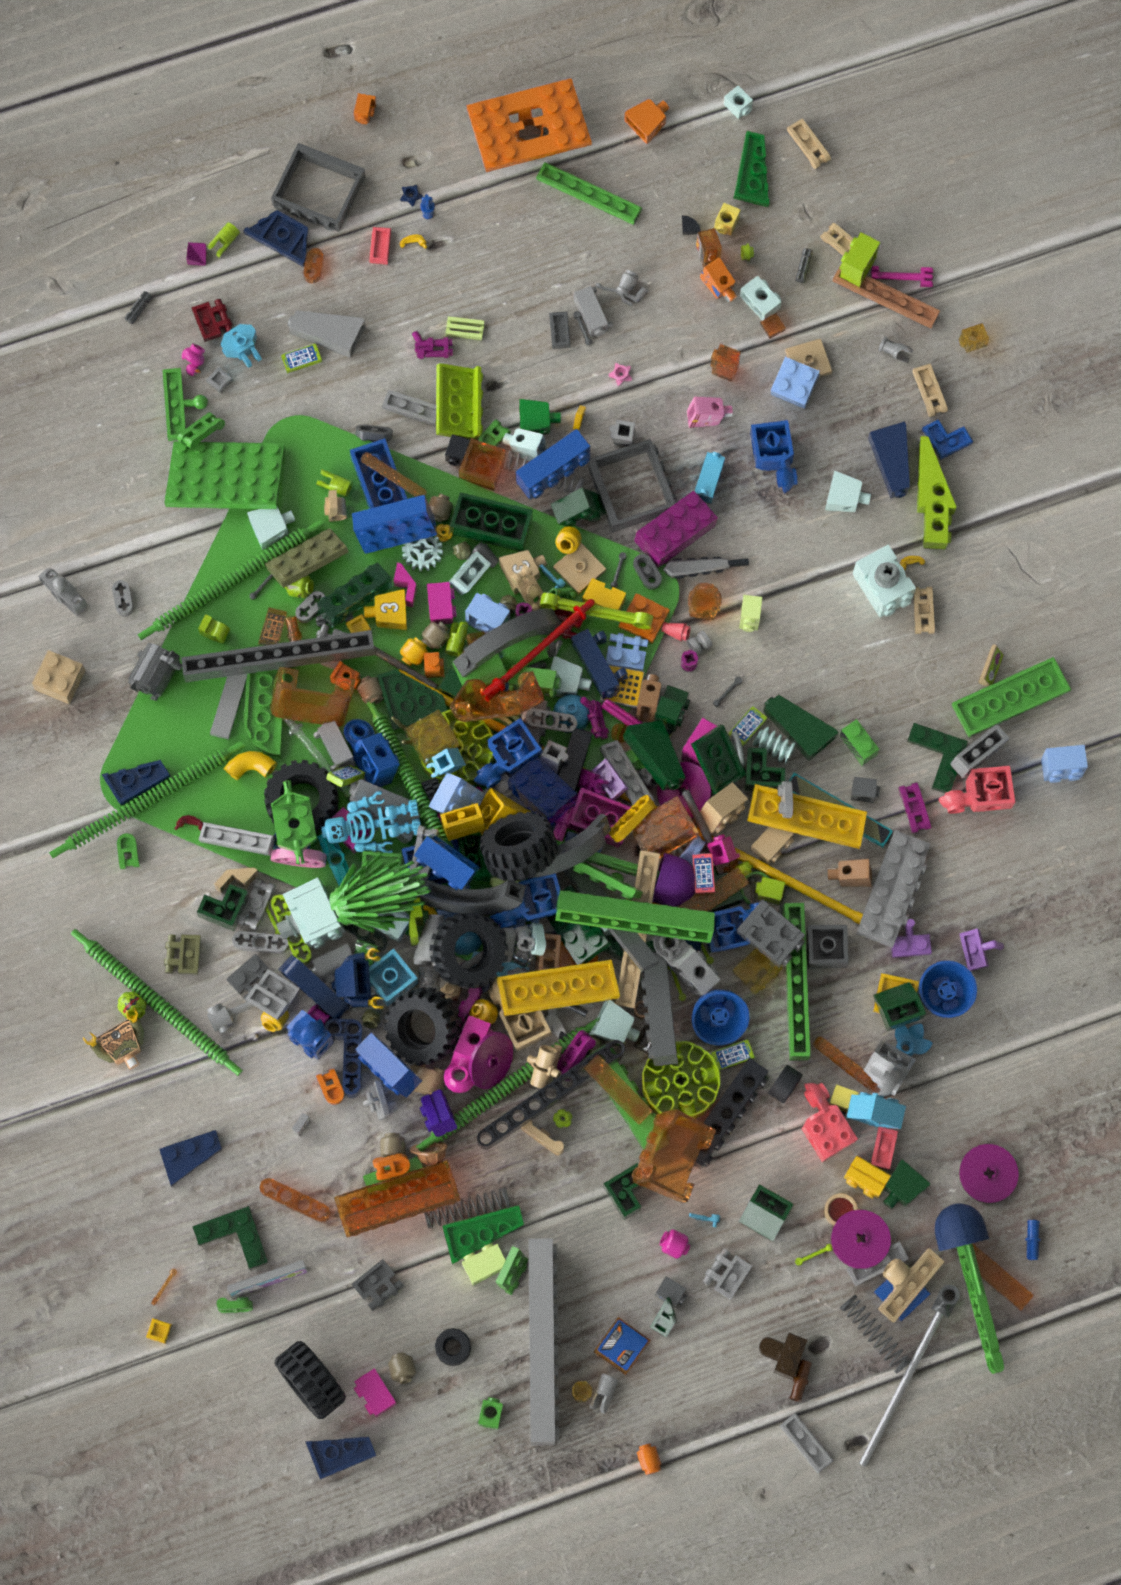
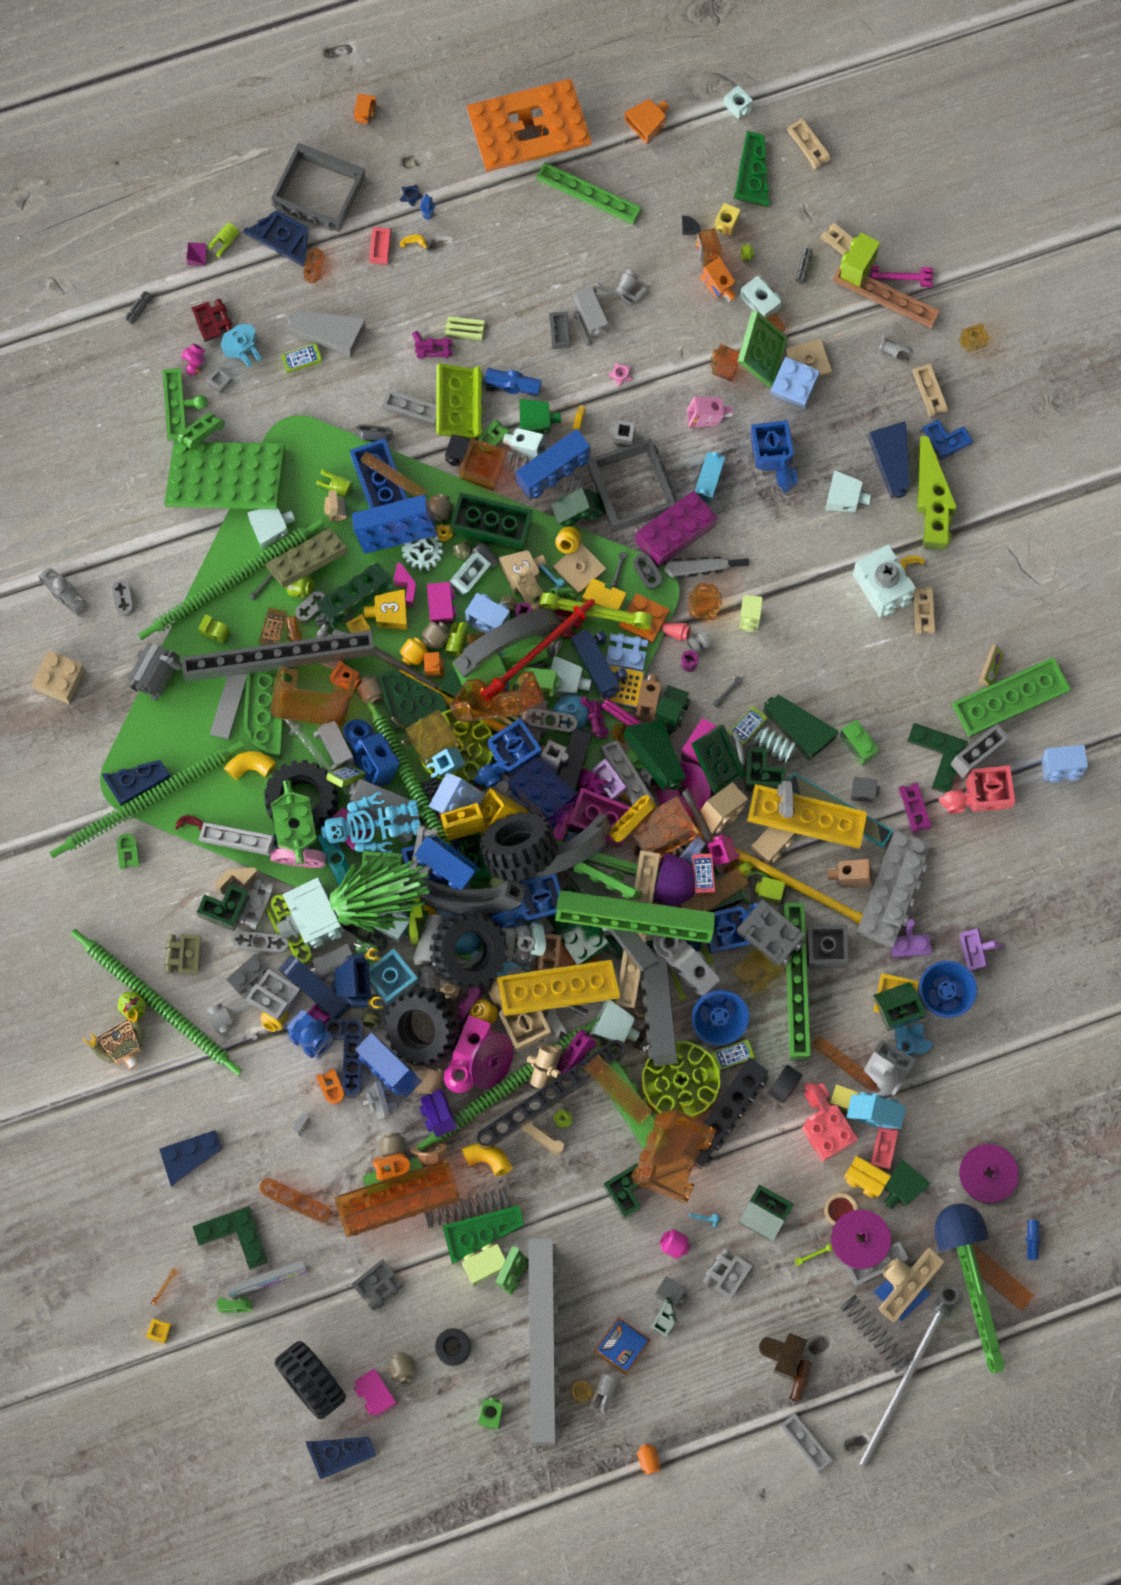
(494, 1157): none -> yellow cylinder
(512, 382): none -> blue piece
(762, 348): none -> bright green plate

